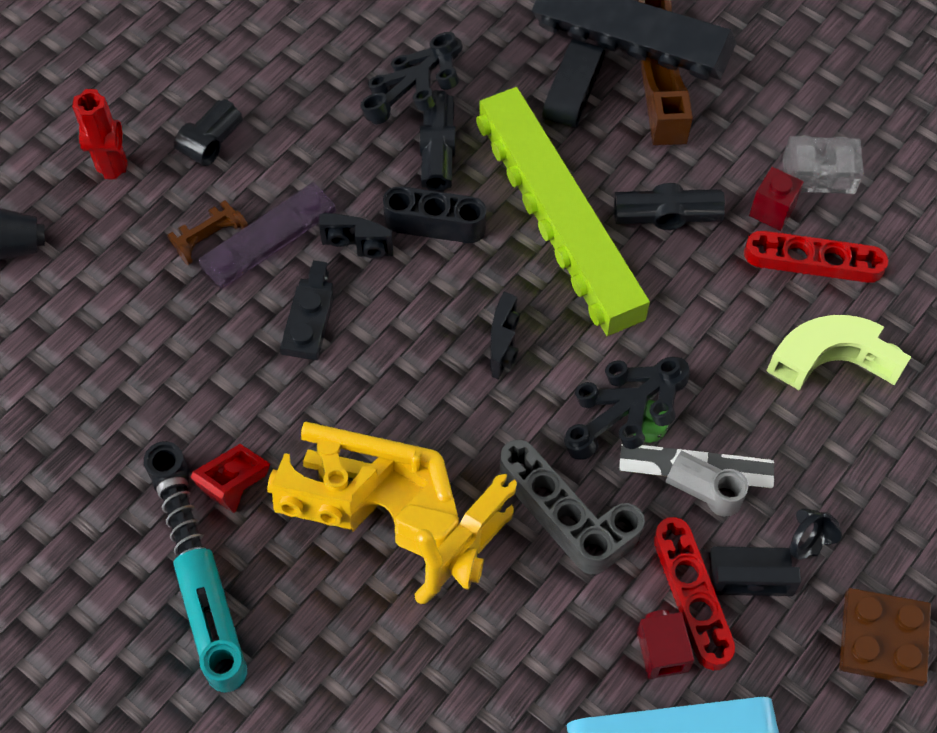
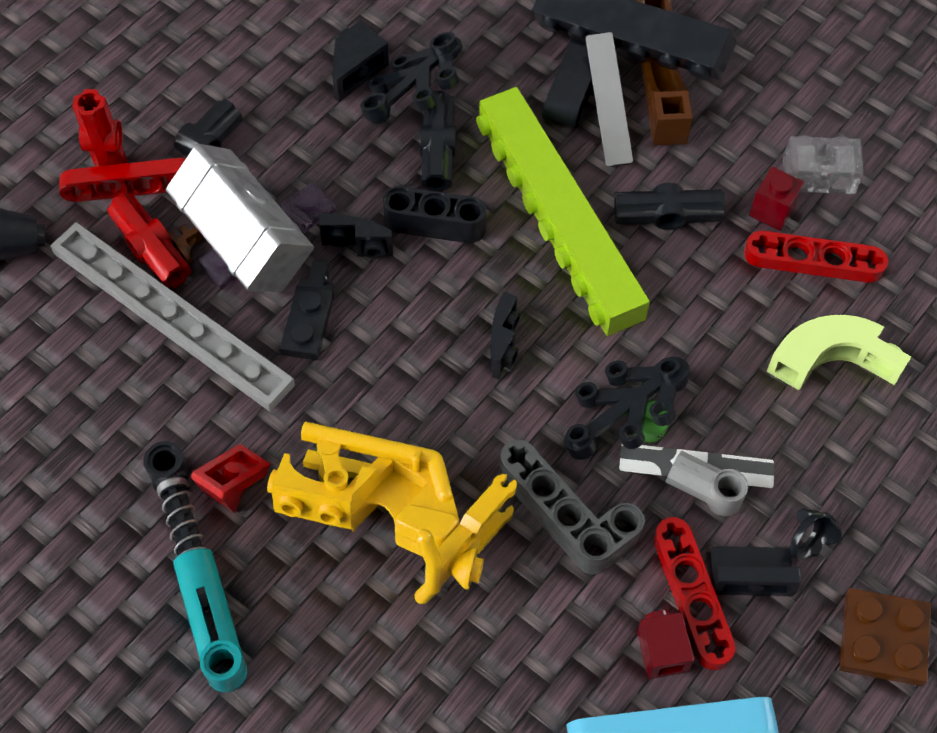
(90, 183): none -> red beam
(148, 241): none -> red piece
(174, 317): none -> light grey plate
(239, 219): none -> piece
(357, 58): none -> black slope
(609, 99): none -> light grey sticker

